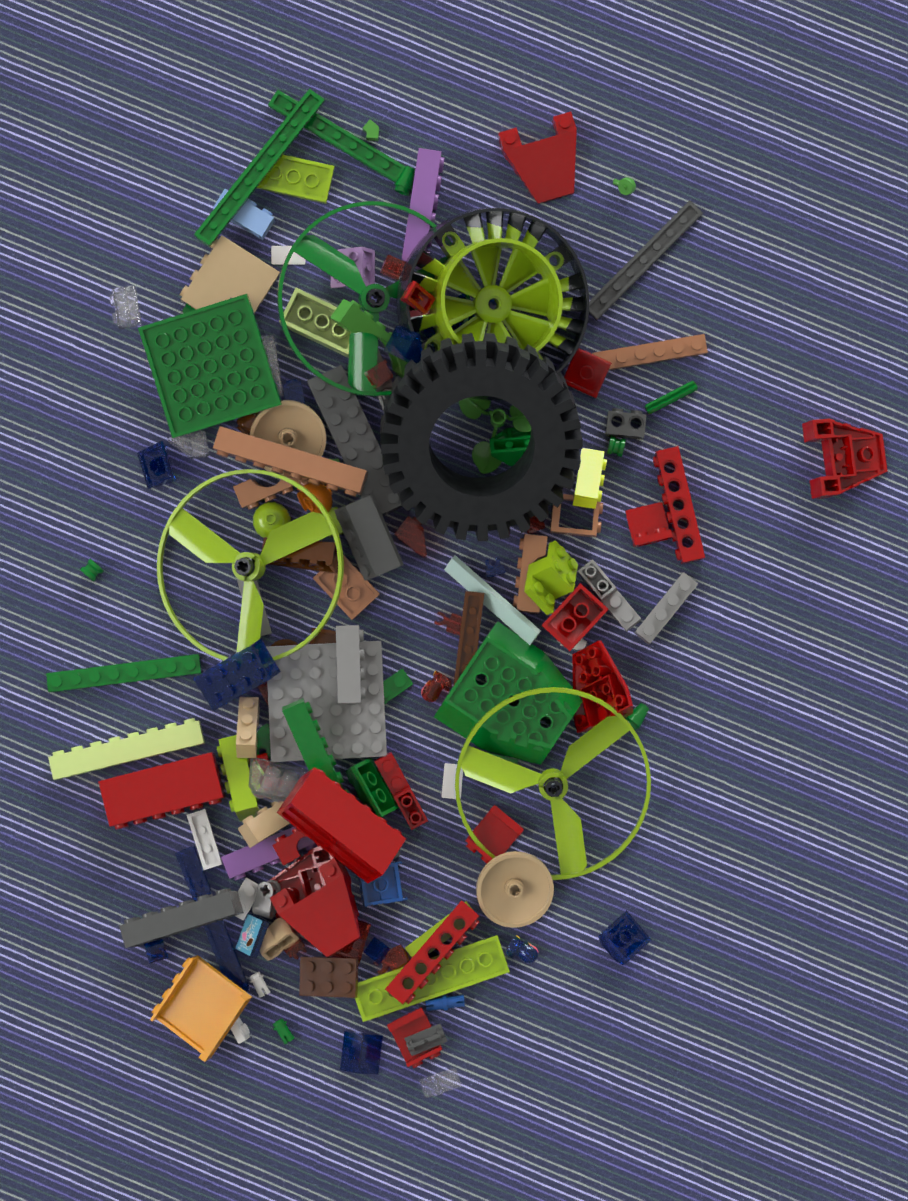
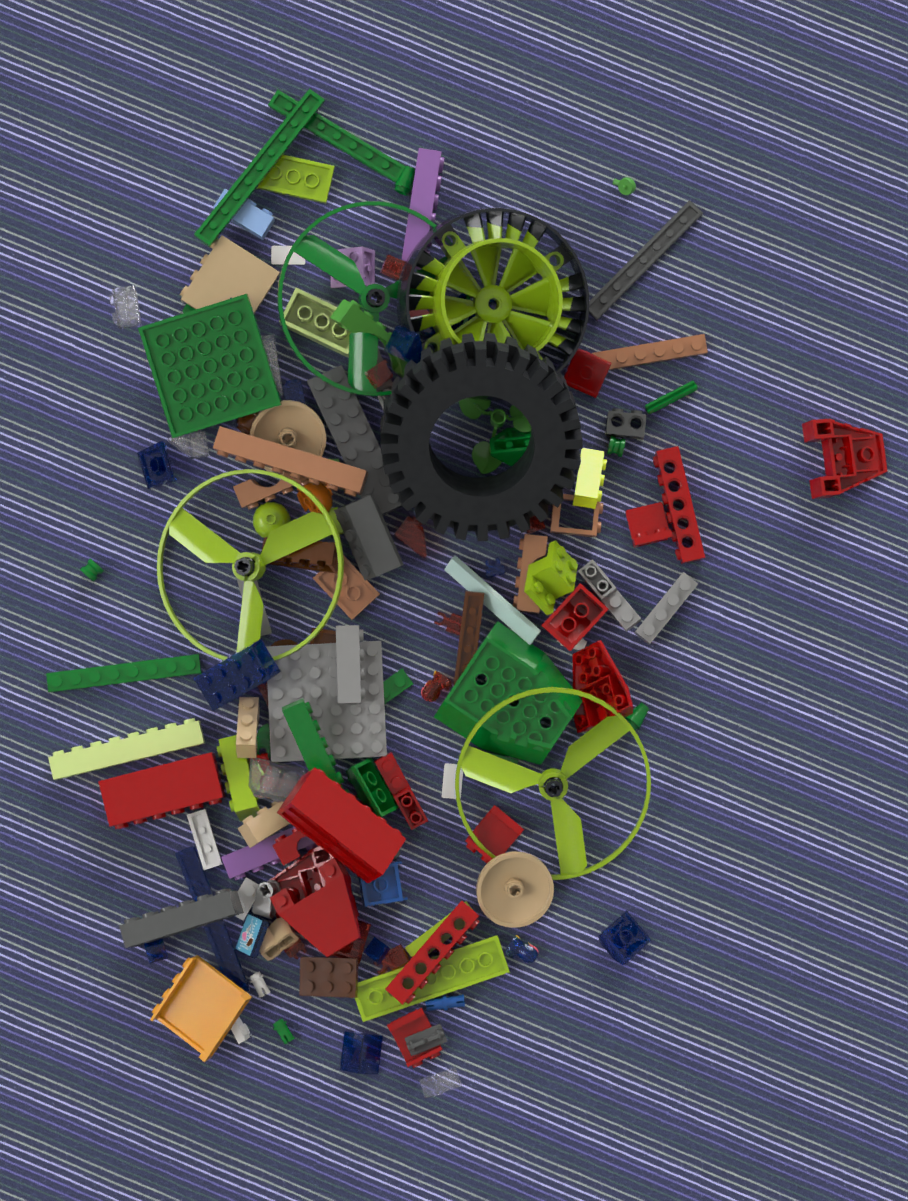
(371, 130): bright green piece -> none
(418, 297): red slope -> none
(546, 164): red wedge -> none

